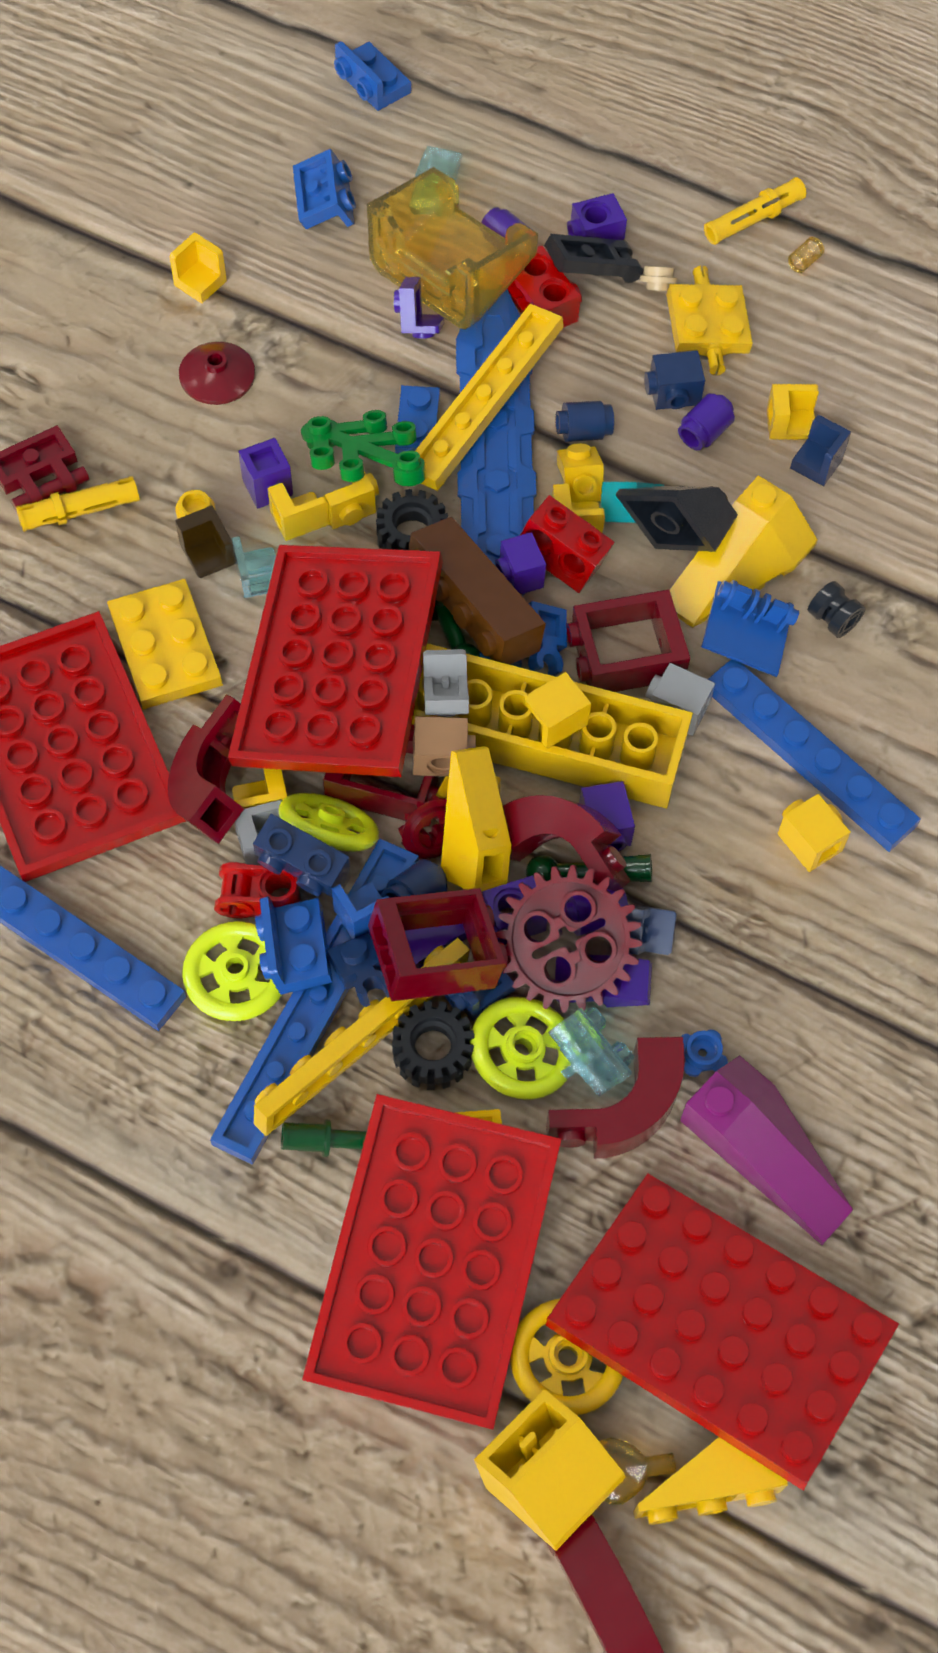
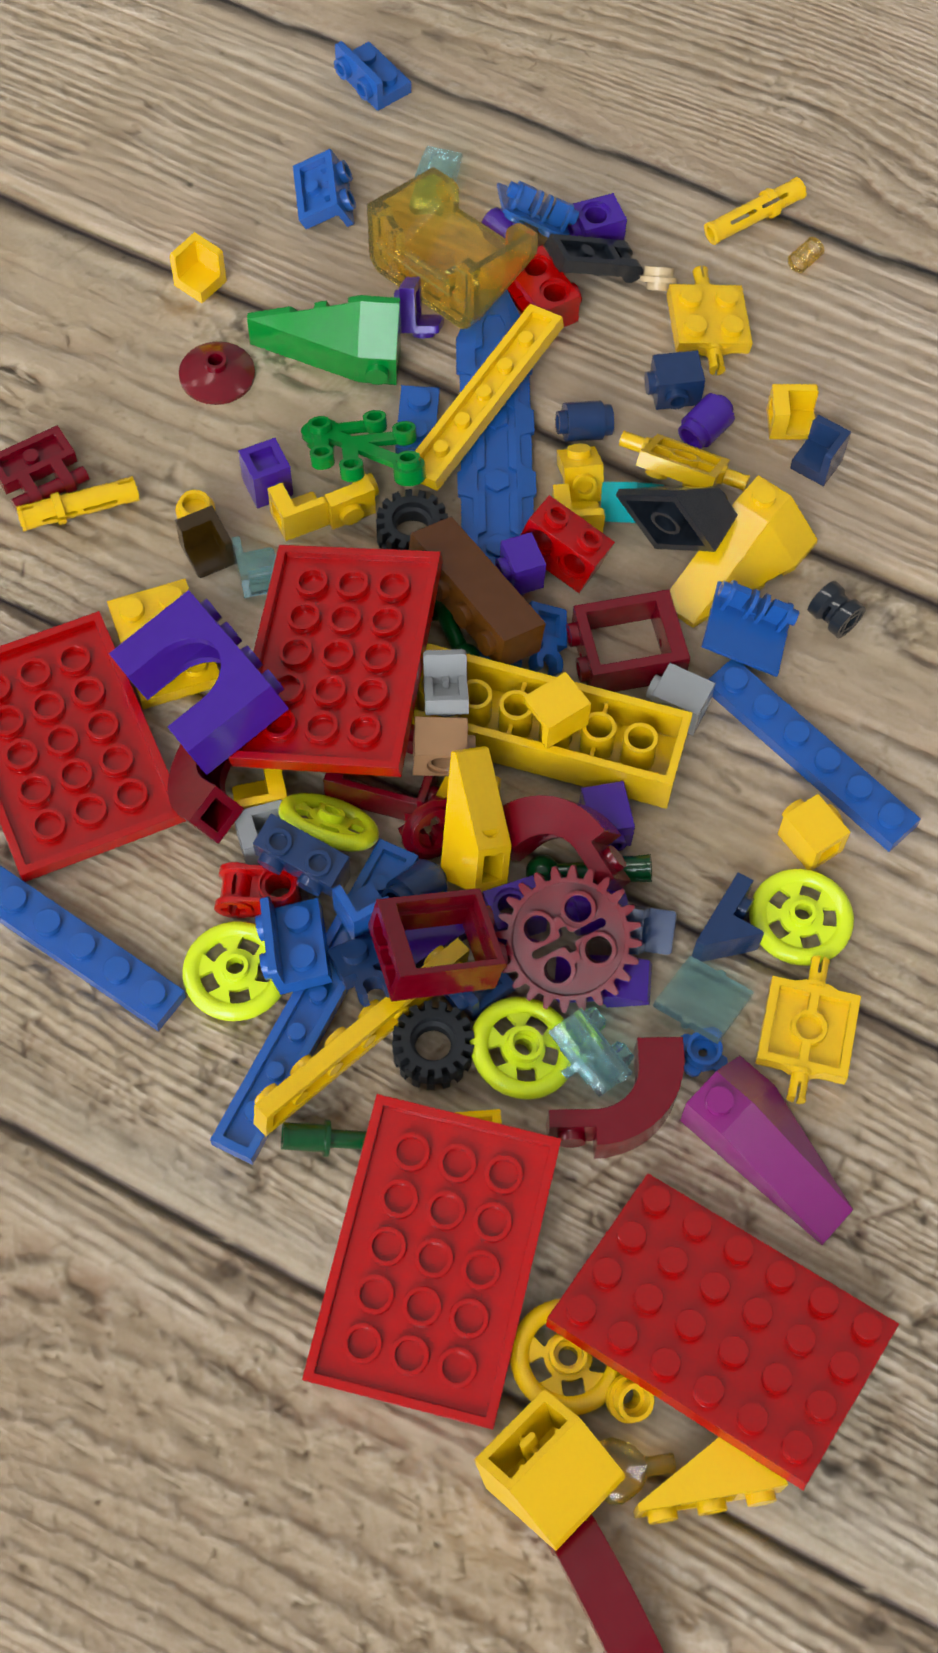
(239, 701): none -> dark purple arch
(346, 339): none -> wedge
(525, 205): none -> blue hinge
(633, 1411): none -> yellow plate
(692, 466): none -> yellow plate
(703, 999): none -> clear light blue piece
(726, 930): none -> dark blue slope
(790, 948): none -> neon yellow plate
(808, 1030): none -> yellow plate

